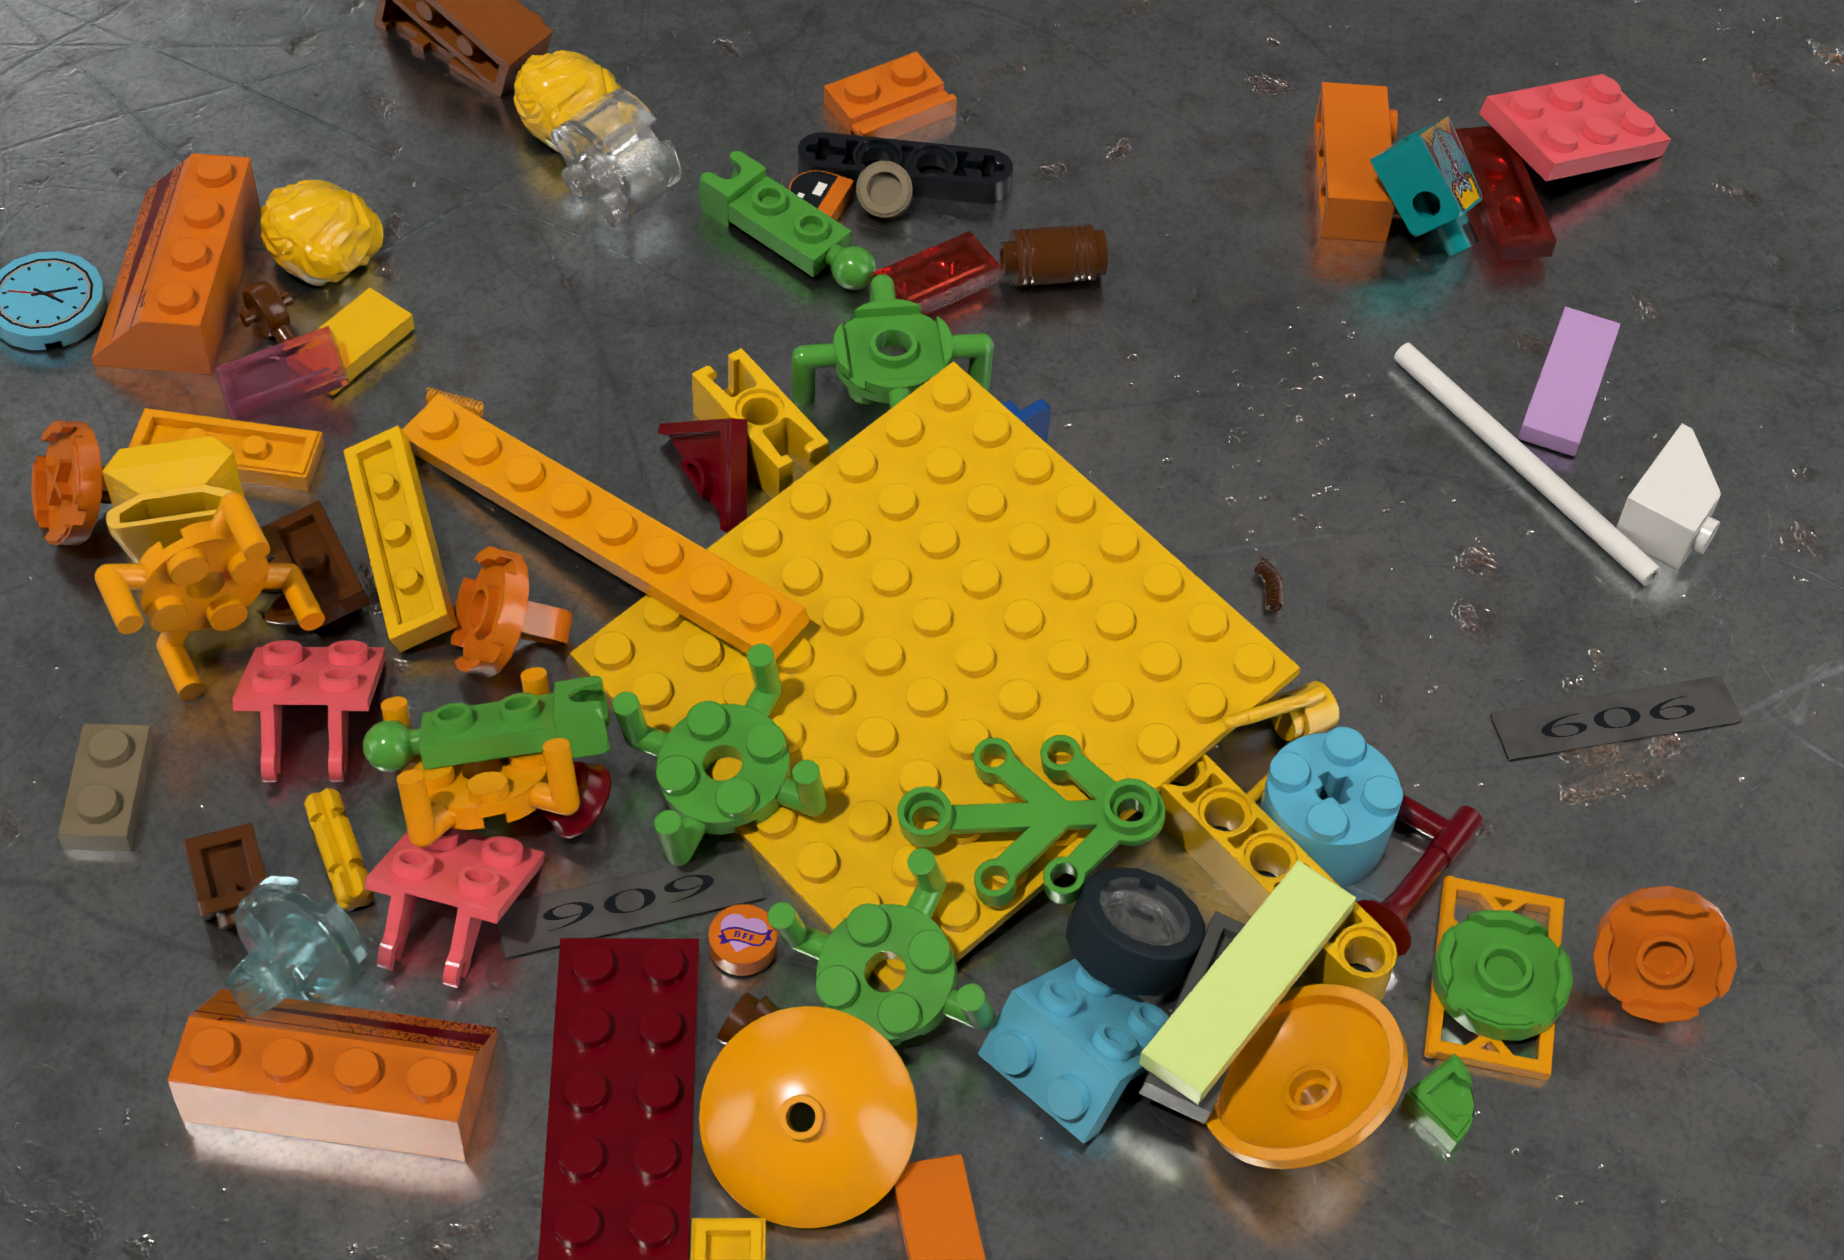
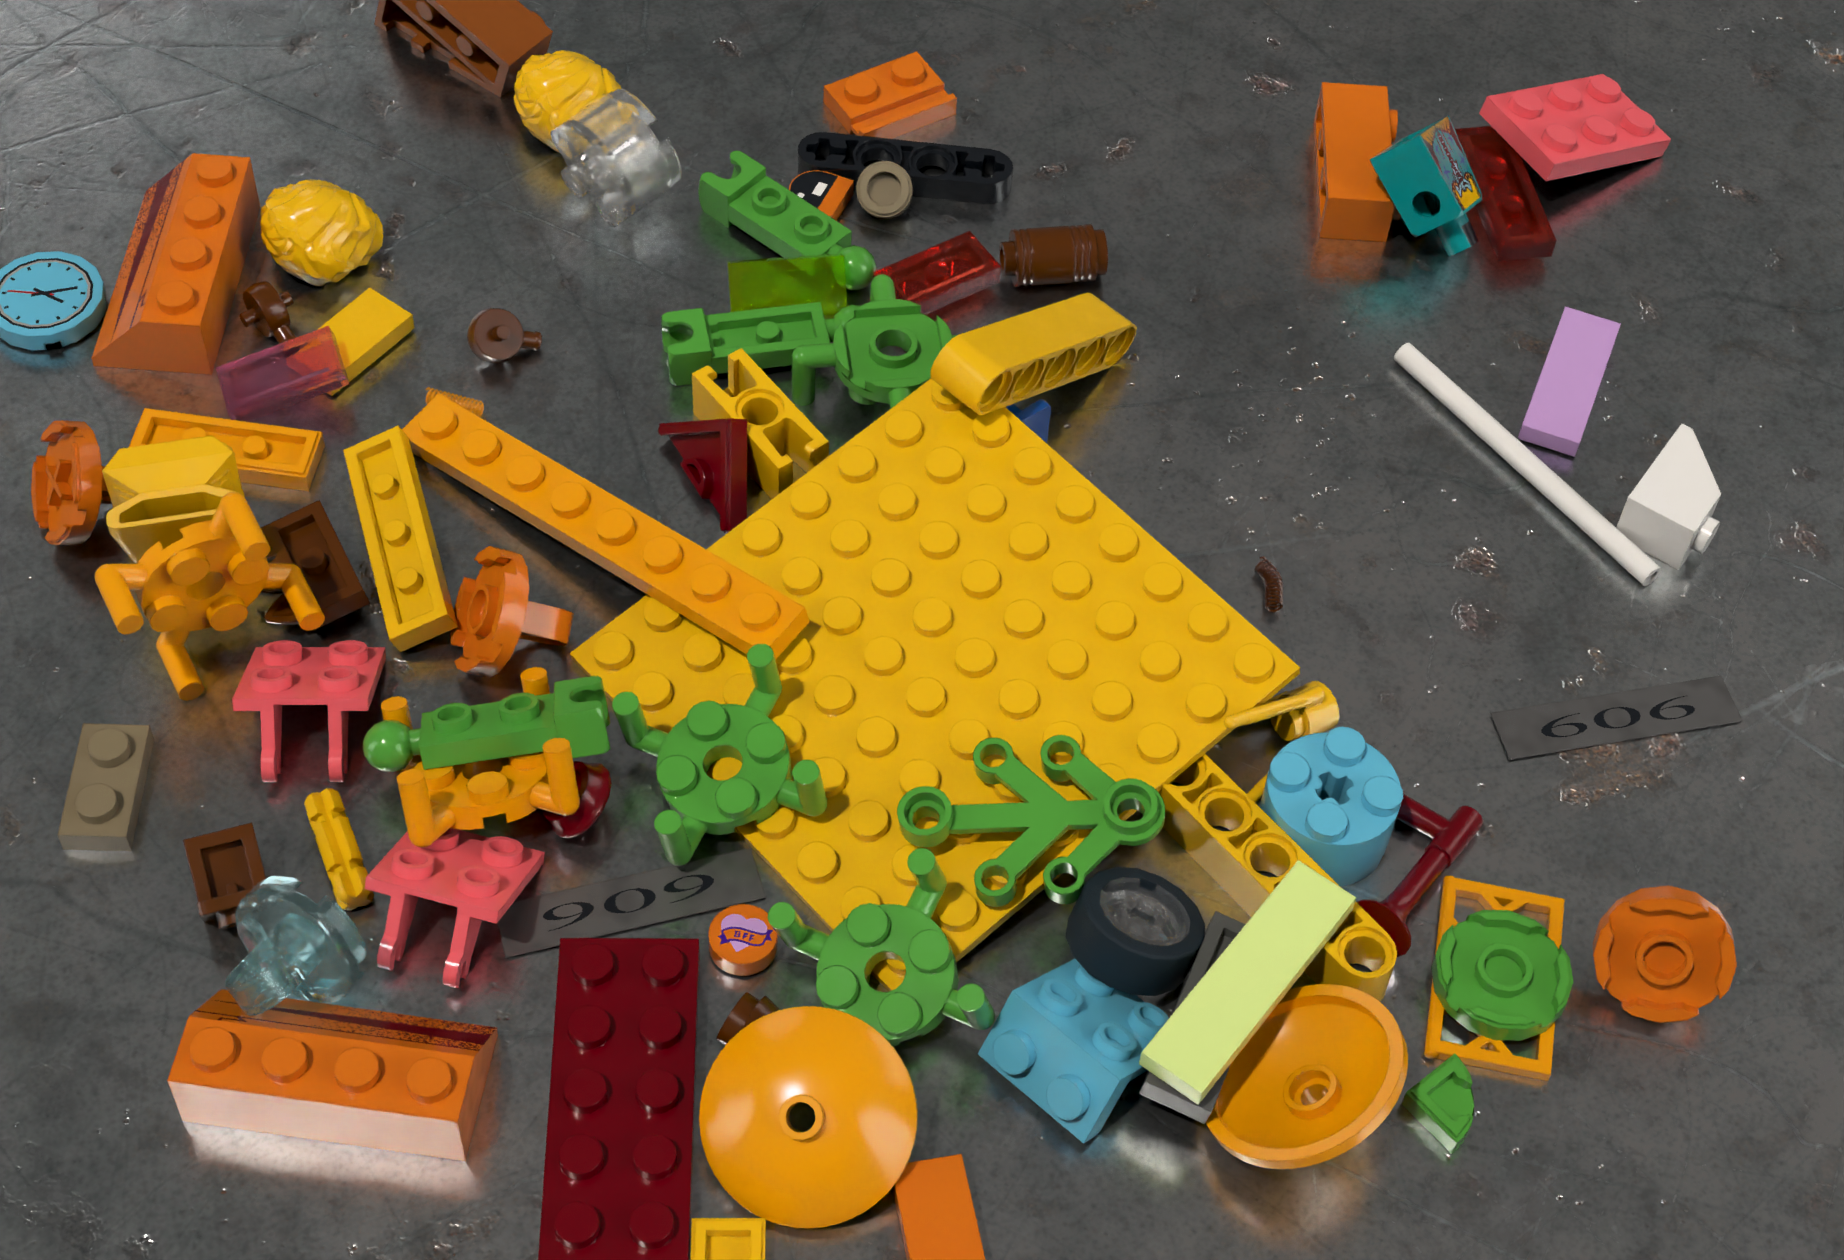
(498, 336): none -> reddish brown piece
(763, 333): none -> bright green plate
(788, 282): none -> clear neon green plate
(1032, 352): none -> yellow beam

